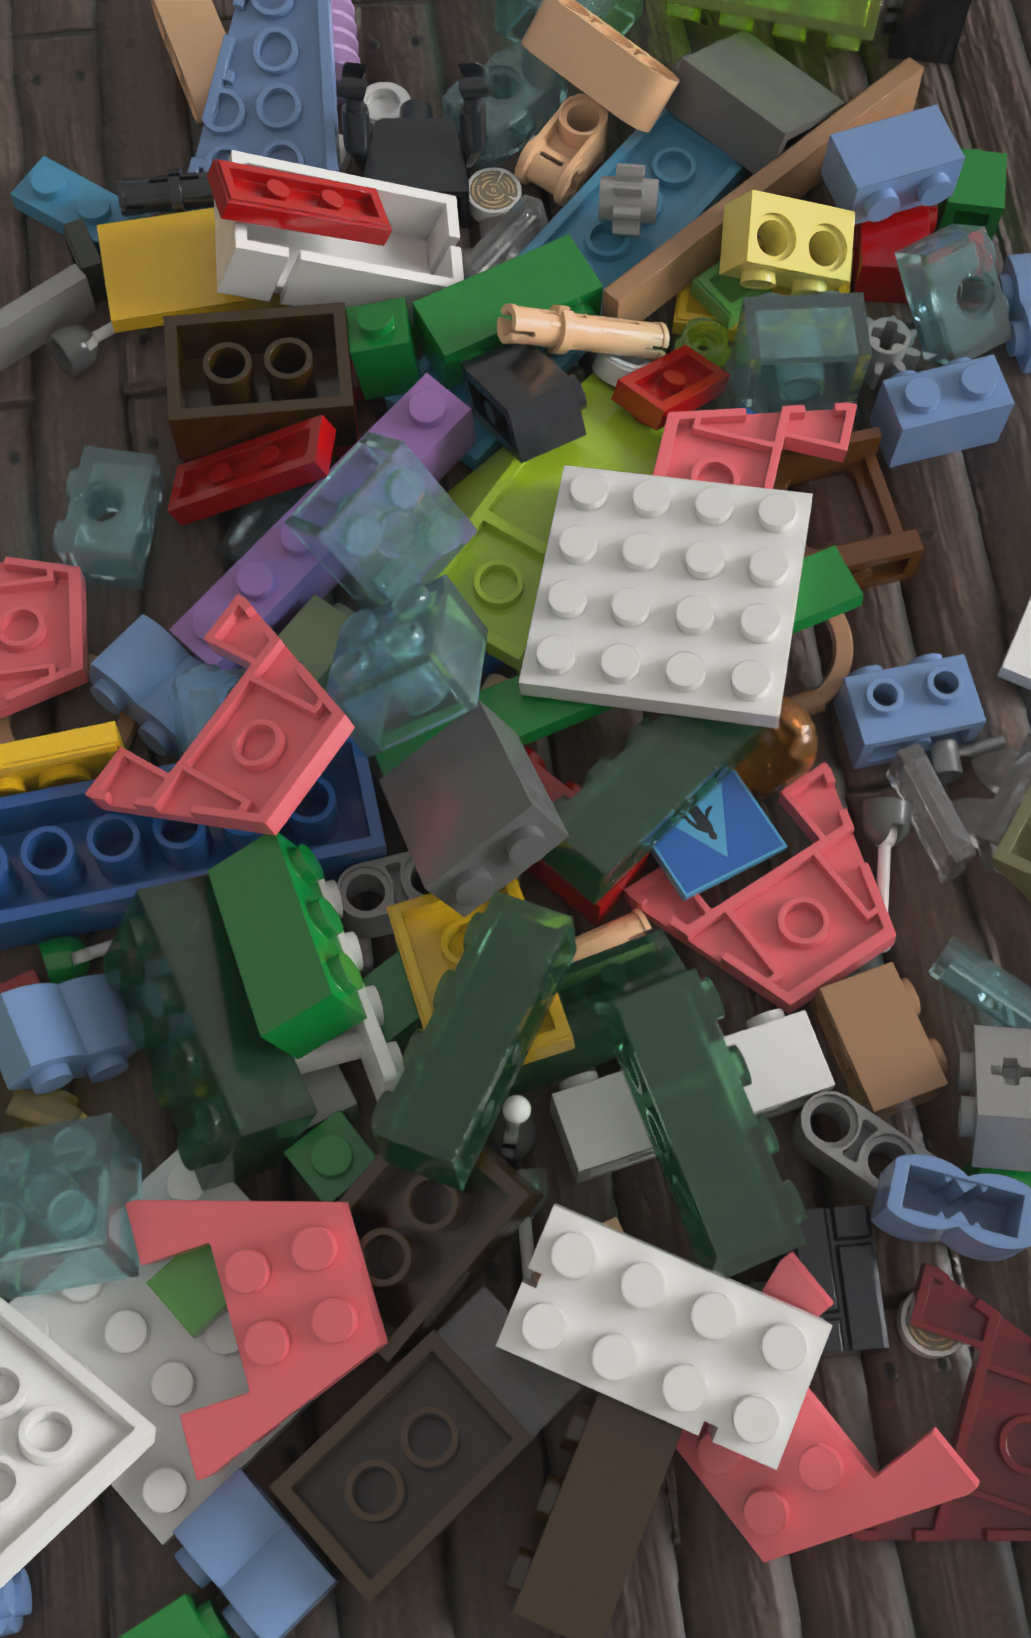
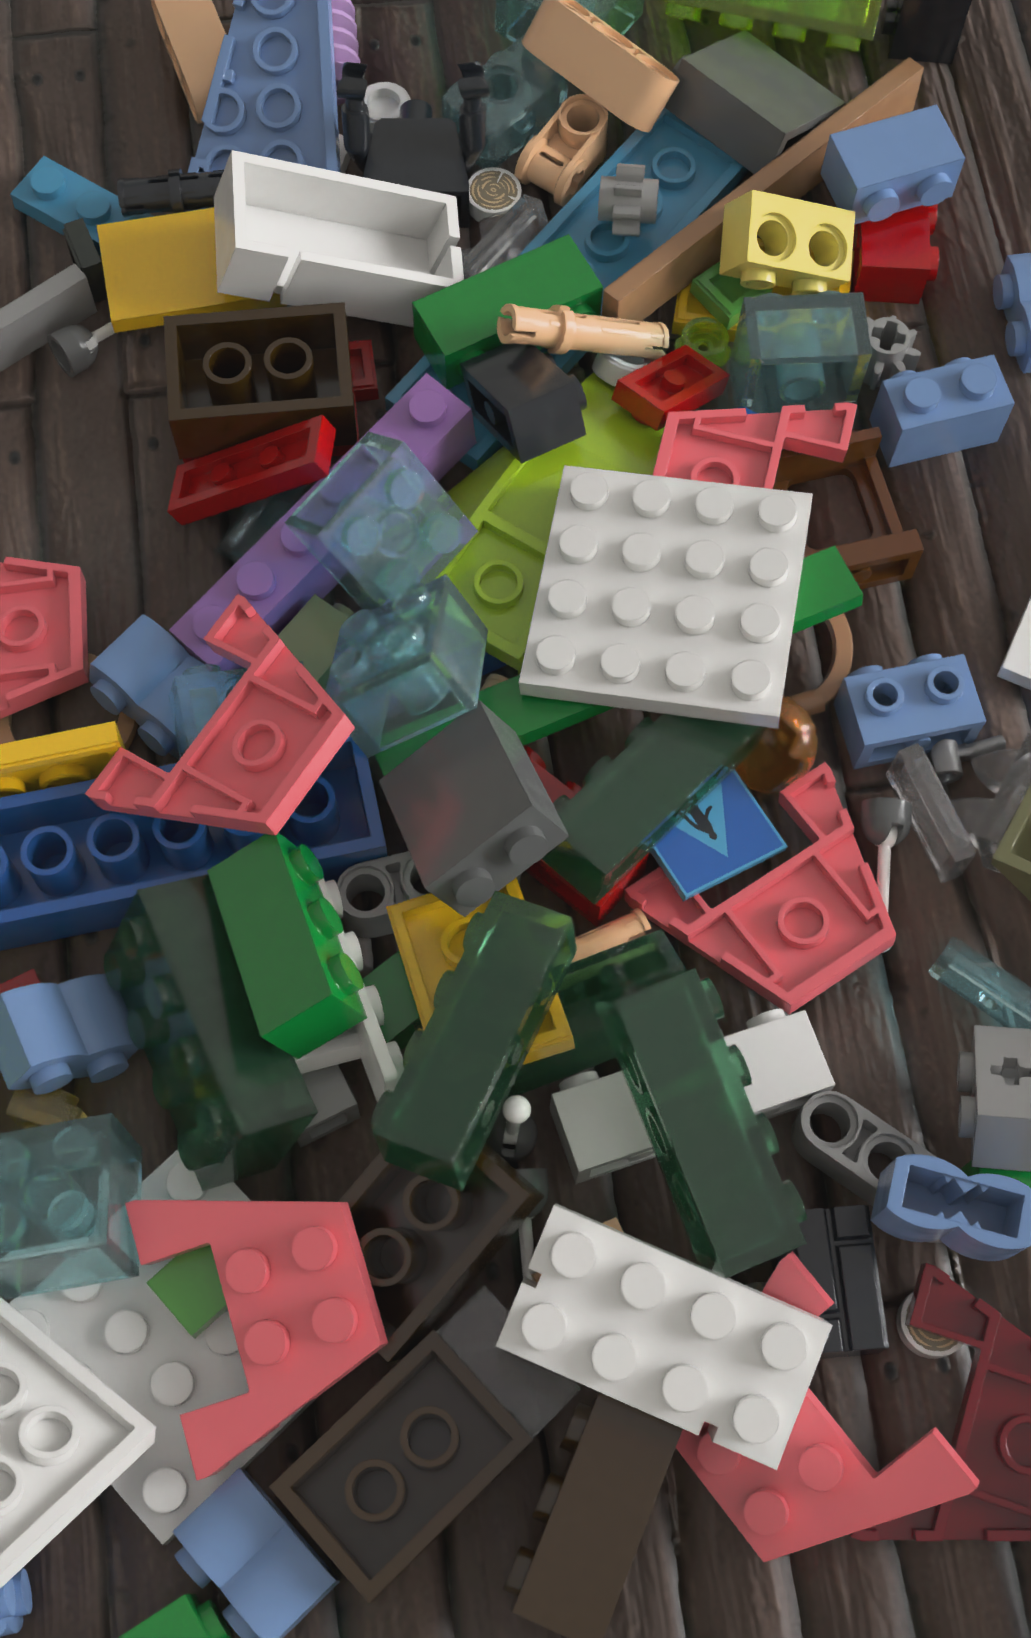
(69, 957): green hinge -> none
(105, 483): clear light blue brick -> none
(298, 202): red tile -> none
(330, 1158): green brick -> none
(383, 348): green brick -> none
(880, 1041): medium nougat brick -> none
(931, 278): clear light blue brick -> none
(978, 192): green brick -> none

